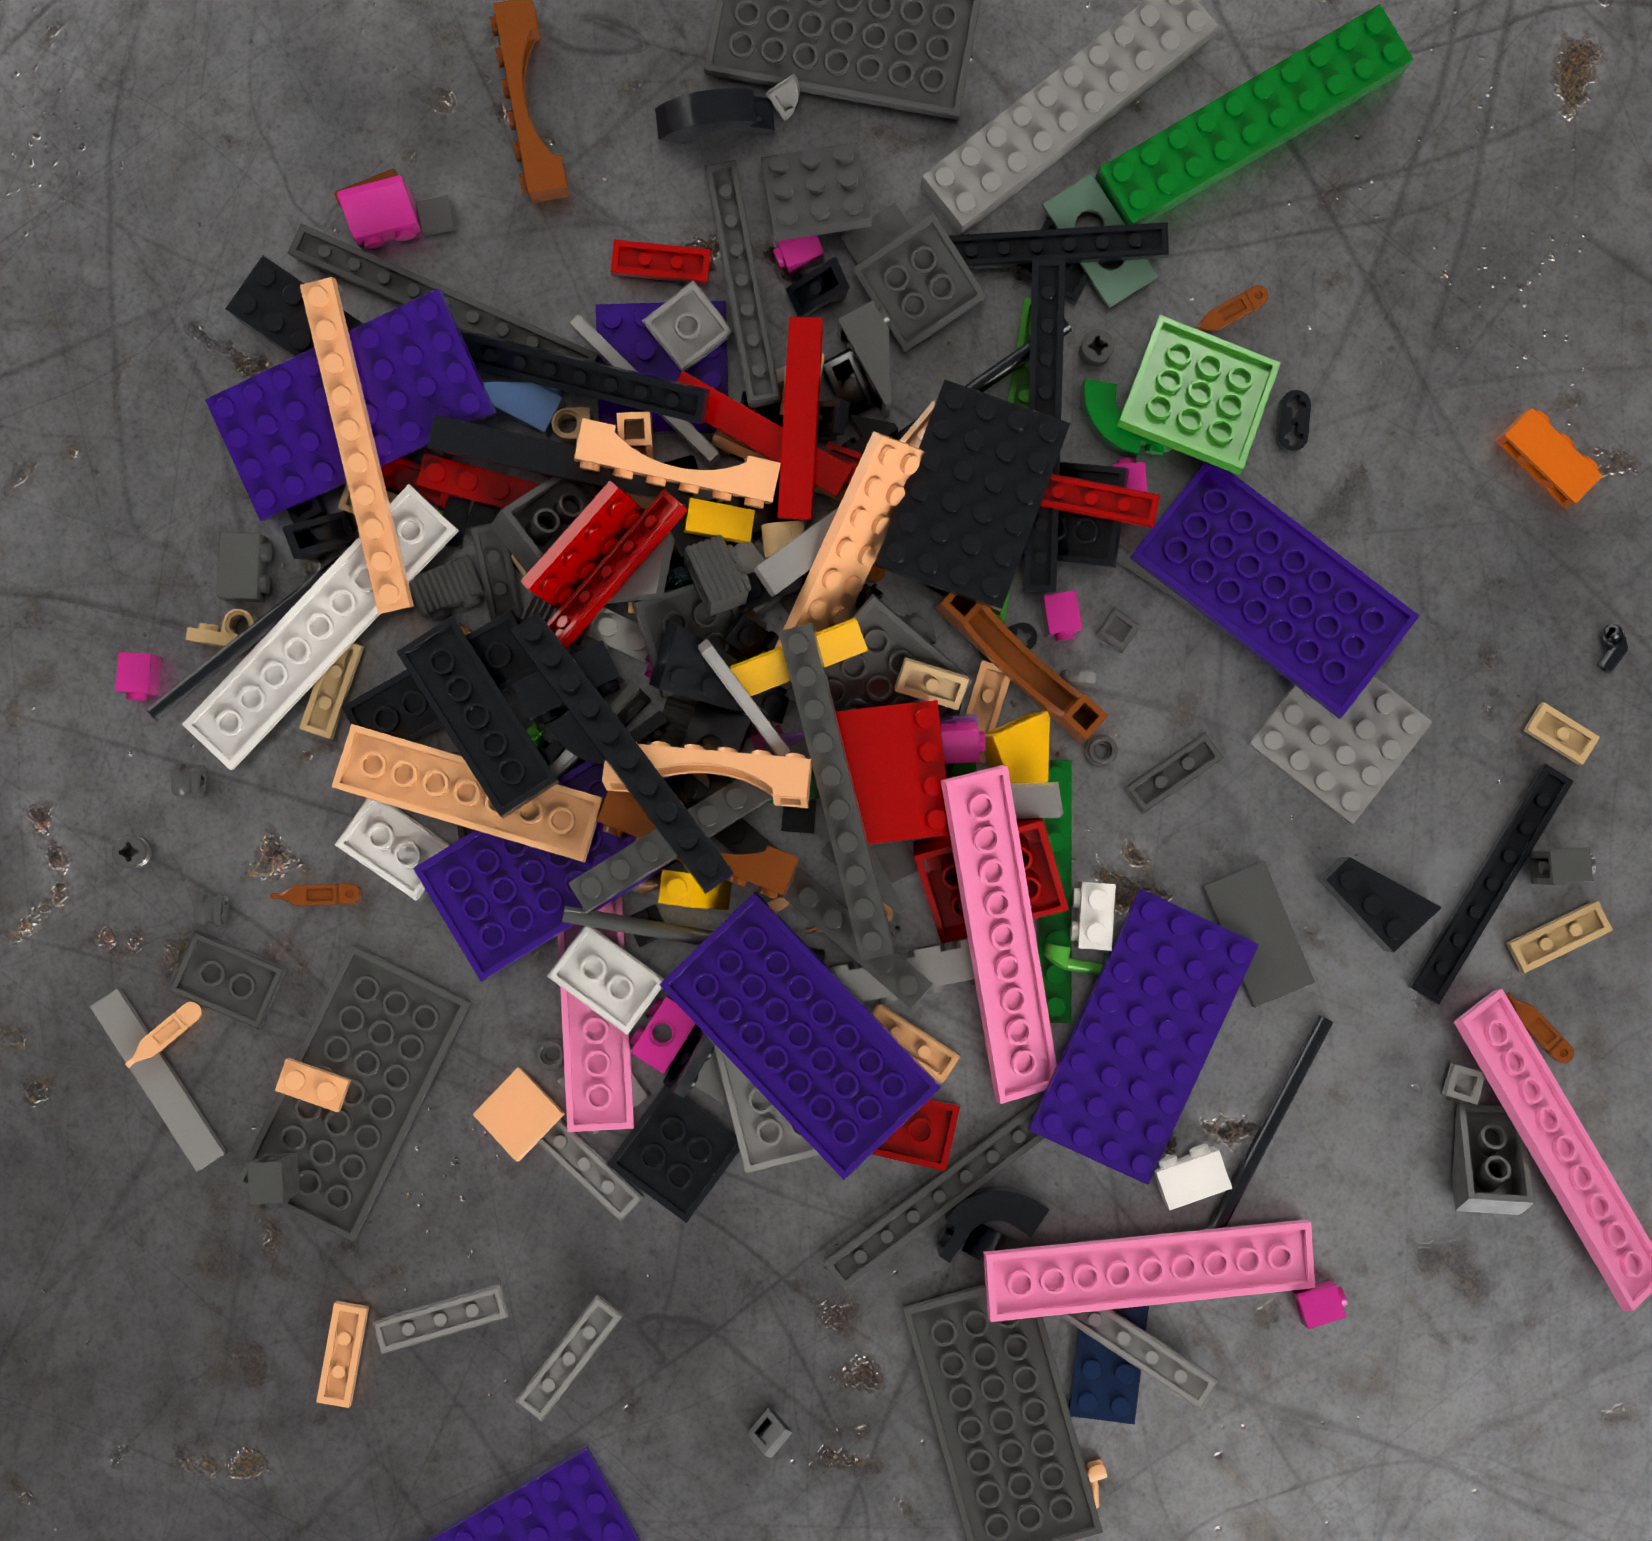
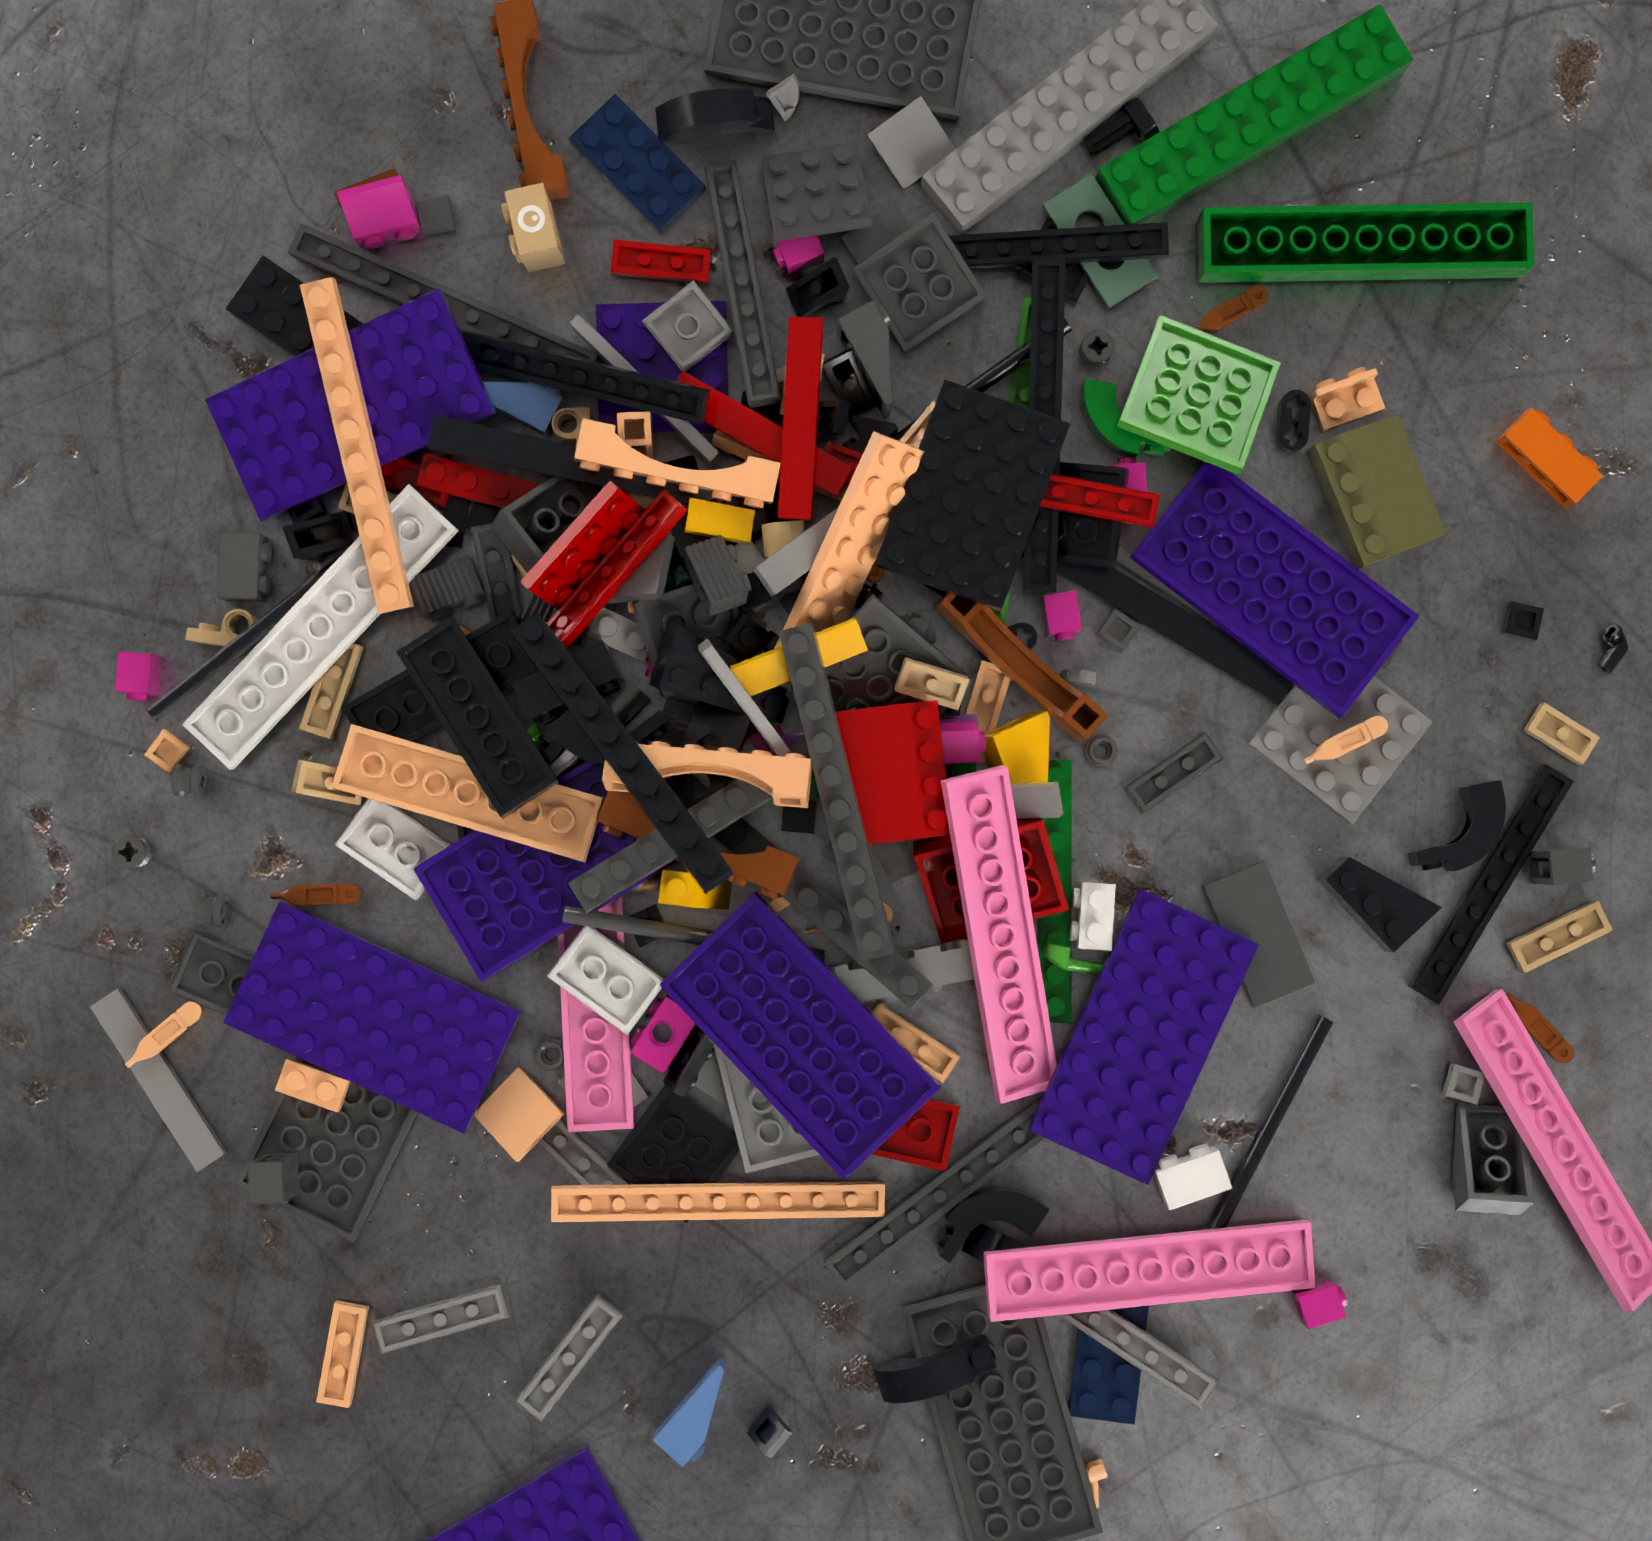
(167, 750): none -> light nougat tile
(316, 781): none -> tan plate
(372, 1017): none -> dark purple plate
(534, 228): none -> tan brick
(637, 163): none -> dark blue plate
(688, 1424): none -> medium blue slope
(717, 1201): none -> light nougat plate
(911, 142): none -> light grey tile
(934, 1375): none -> black arch
(1133, 117): none -> black piece
(1178, 627): none -> black tile
(1347, 399): none -> light nougat bracket
(1350, 739): none -> light nougat piece
(1365, 242): none -> green brick
(1375, 491): none -> olive slope
(1482, 826): none -> black arch
(1523, 621): none -> black tile

